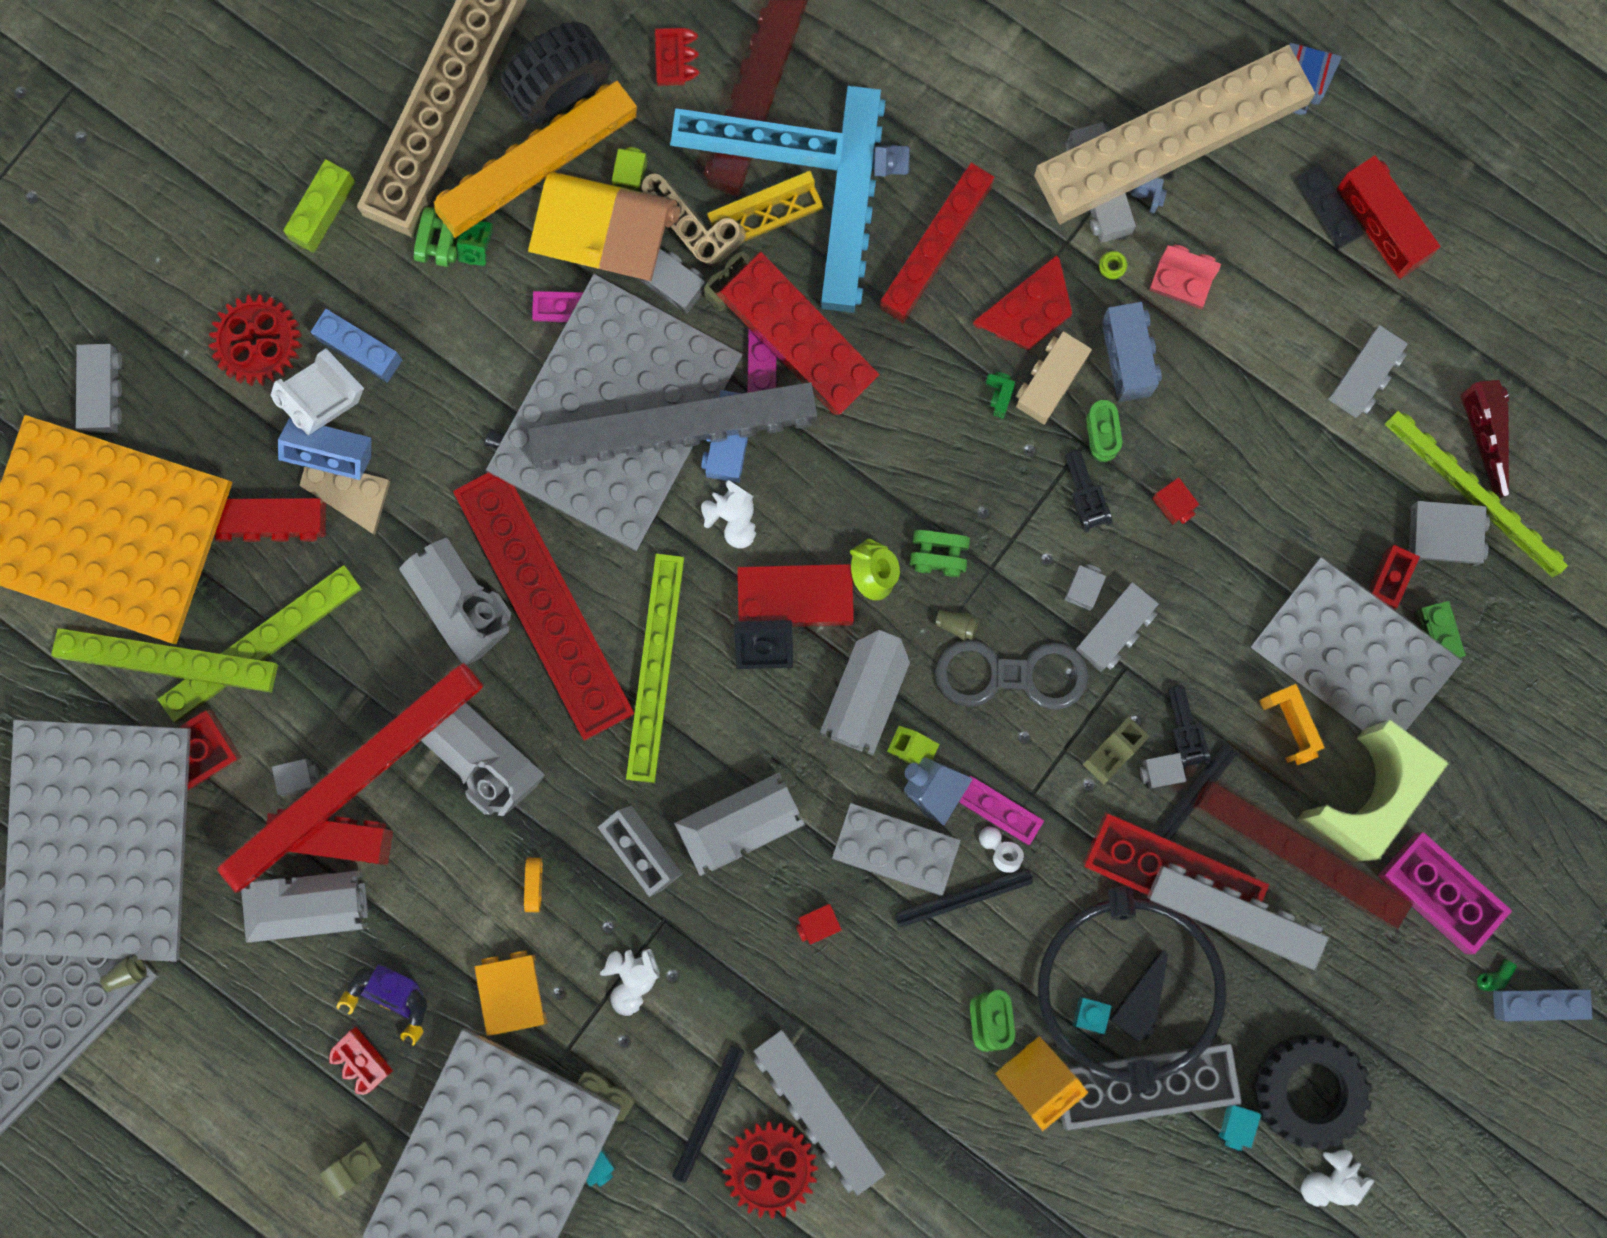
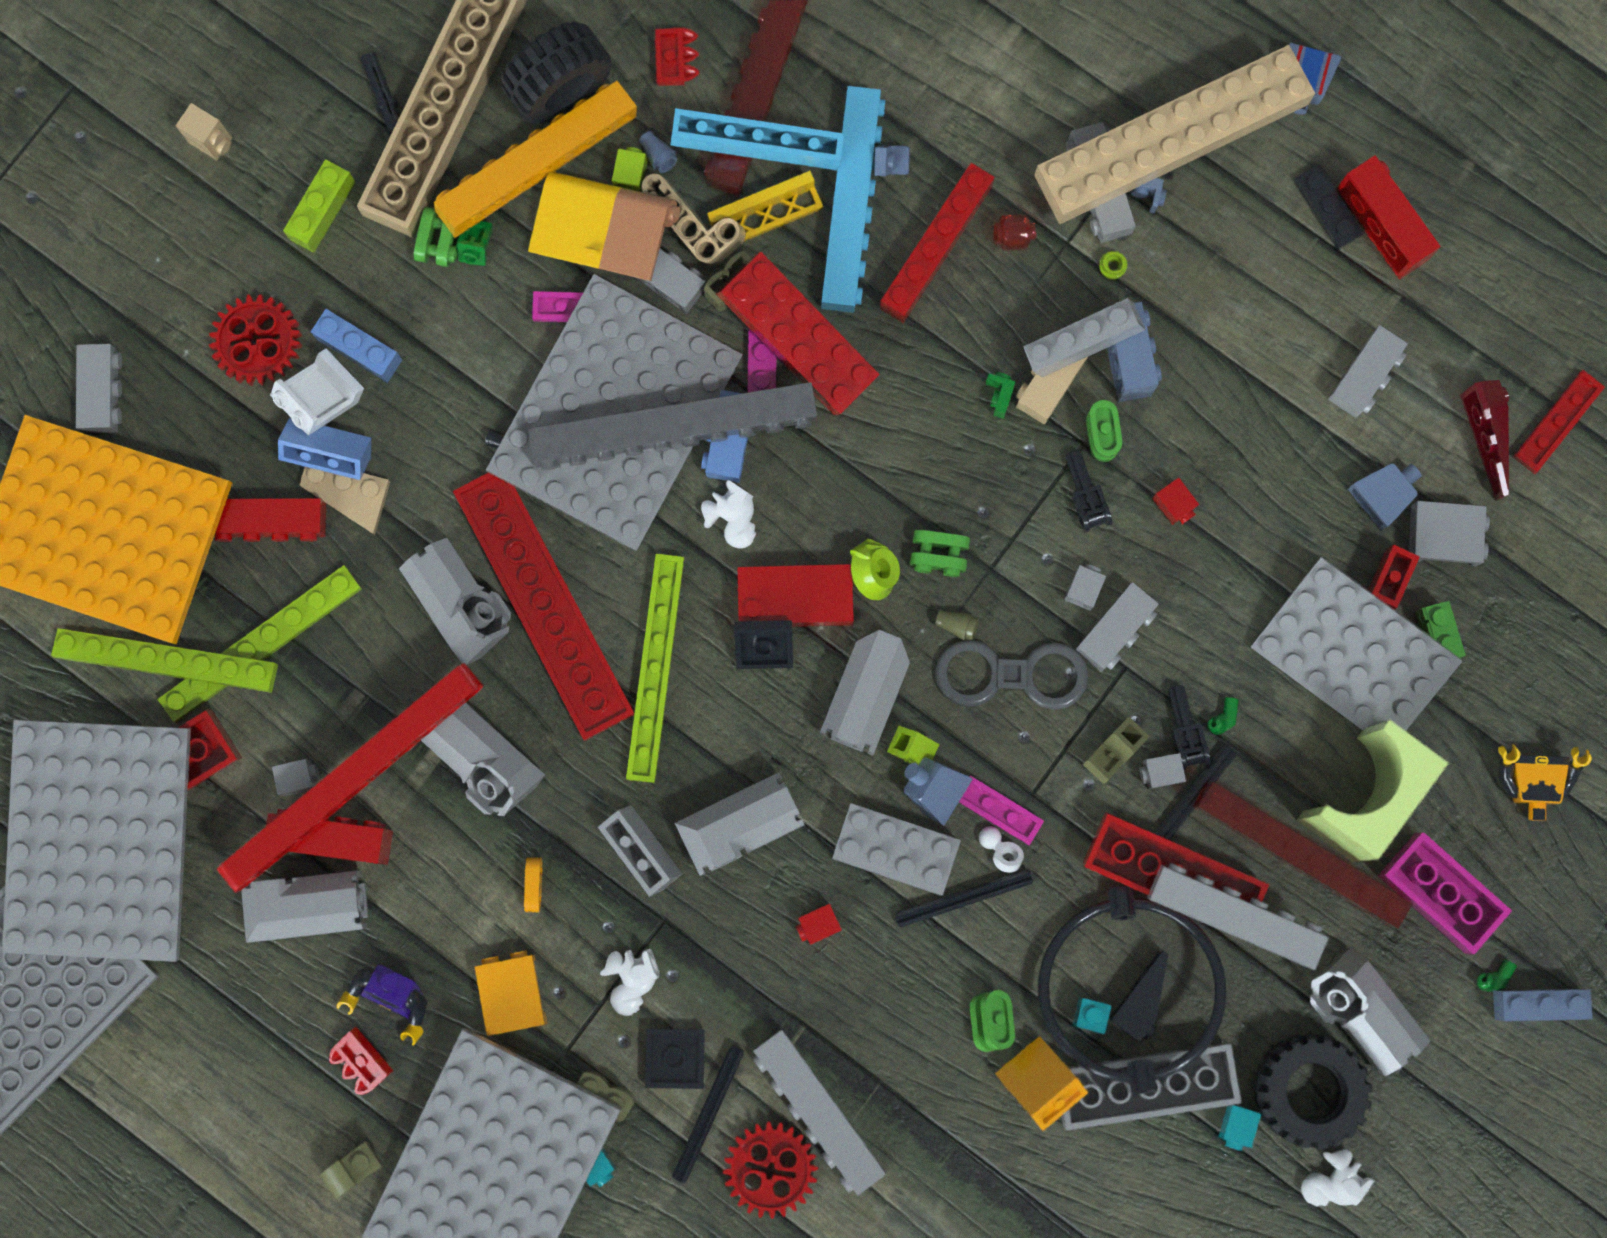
(125, 973): olive cone -> none
(204, 132): none -> tan brick
(371, 66): none -> black pin
(659, 154): none -> sand blue cone
(675, 1058): none -> black plate
(1014, 232): none -> clear red head
(1031, 308): red wing -> none
(1084, 338): none -> light grey brick
(1184, 276): coral bracket -> none
(1225, 720): none -> green arm
(1298, 721): light orange panel -> none
(1368, 1011): none -> light grey brick
(1386, 493): none -> sand blue torso
(1467, 485): lime plate -> none
(1539, 778): none -> torso
(1558, 421): none -> red tile

